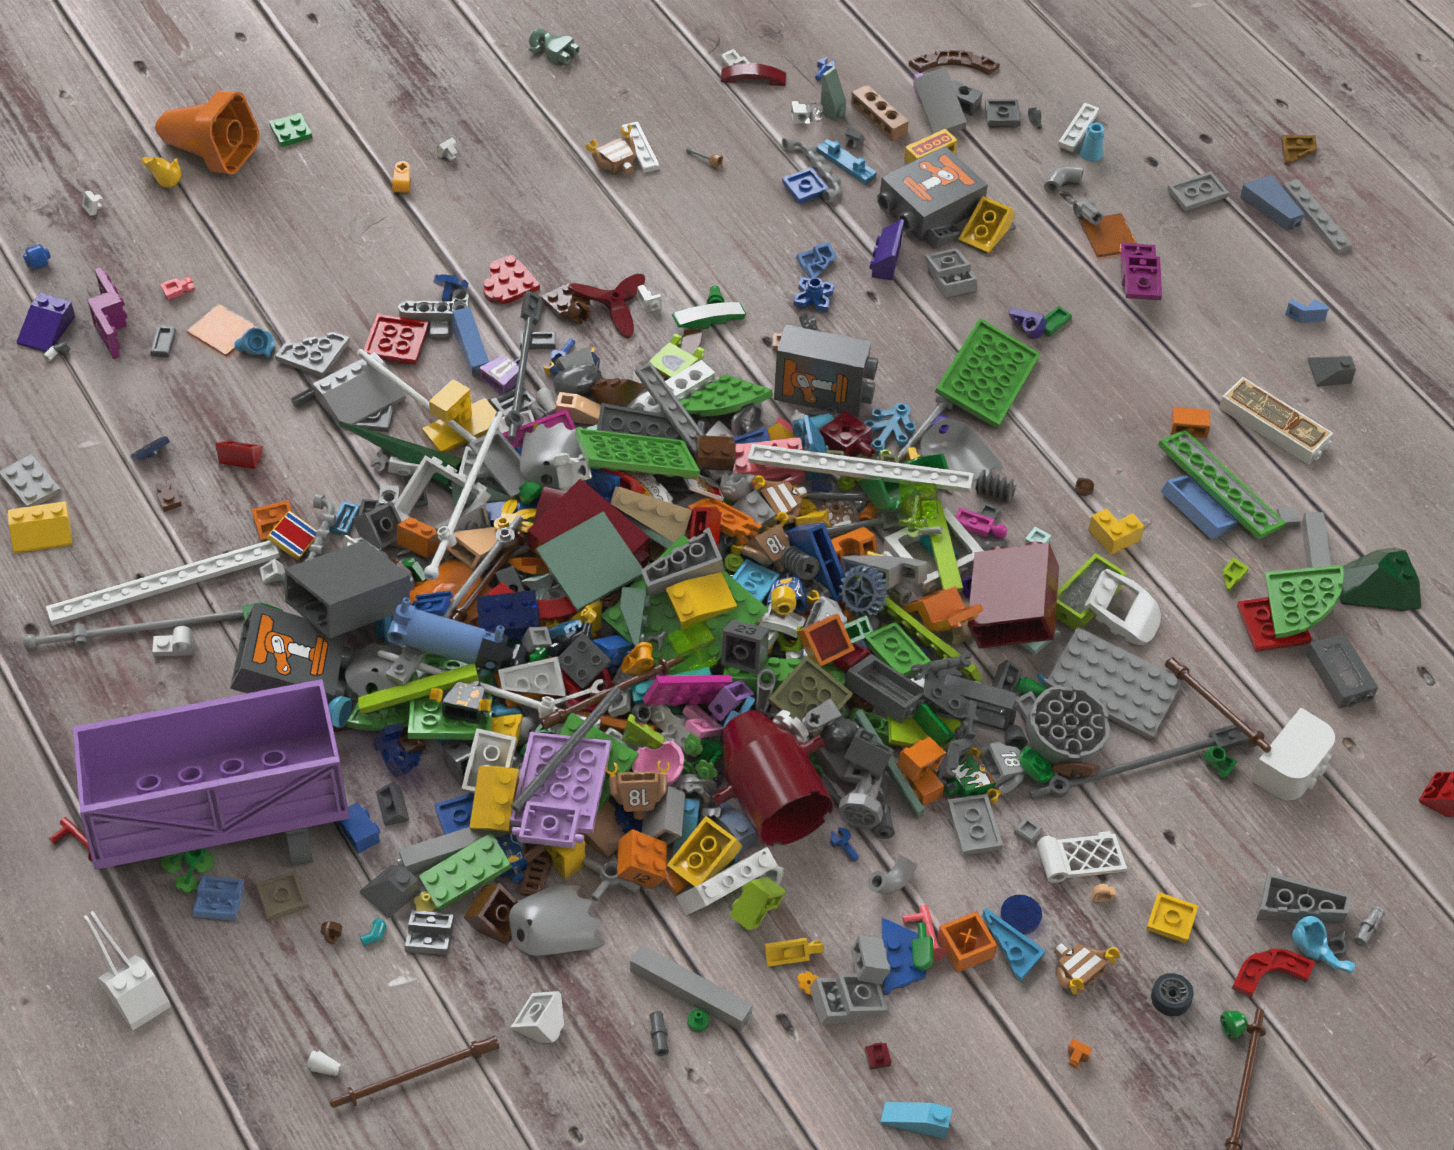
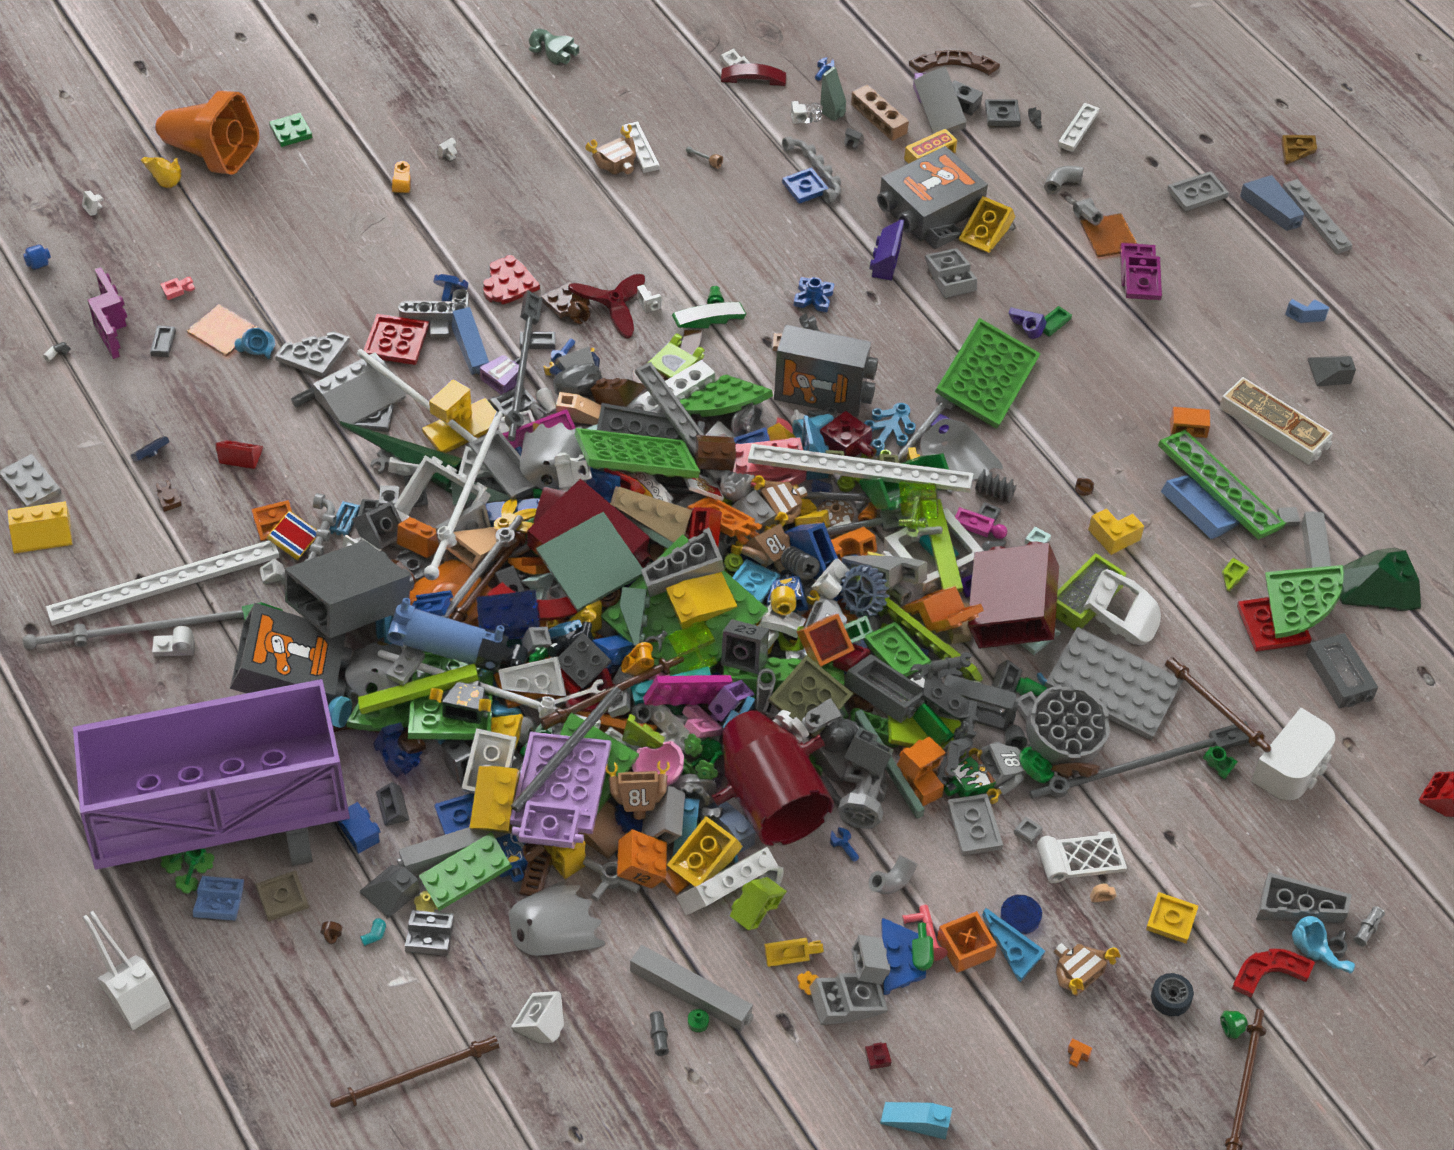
(45, 322): dark purple slope -> none
(69, 827): red piece -> none
(323, 1064): white cone -> none
(415, 568): green slope -> none
(491, 912): reddish brown slope -> none
(529, 492): green cone -> none
(816, 260): medium blue slope -> none
(830, 581): none -> white plate
(845, 161): dark azure hinge -> none
(885, 829): dark grey cone -> none
(1093, 144): medium azure plant -> none

